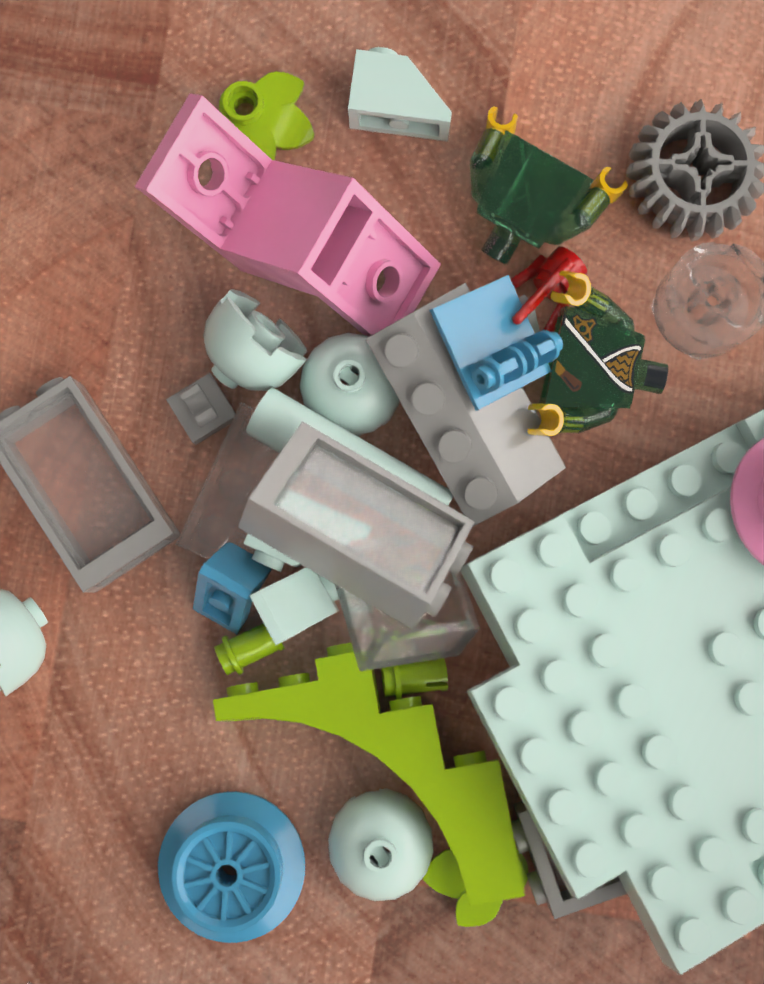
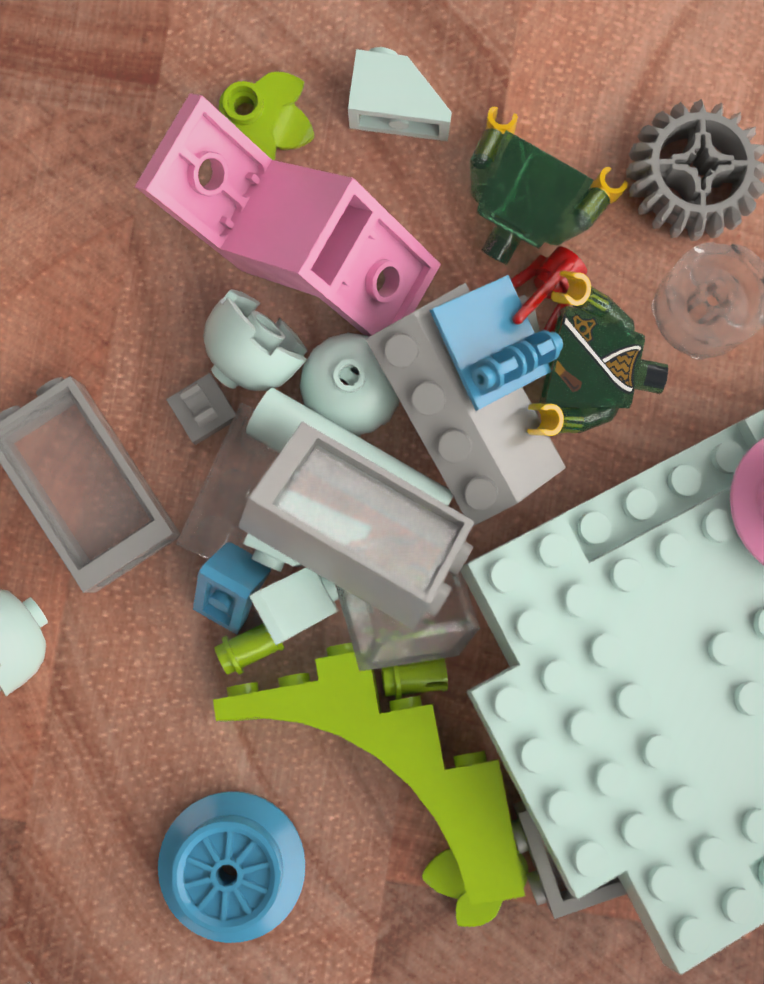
(359, 840): light aqua cylinder -> none

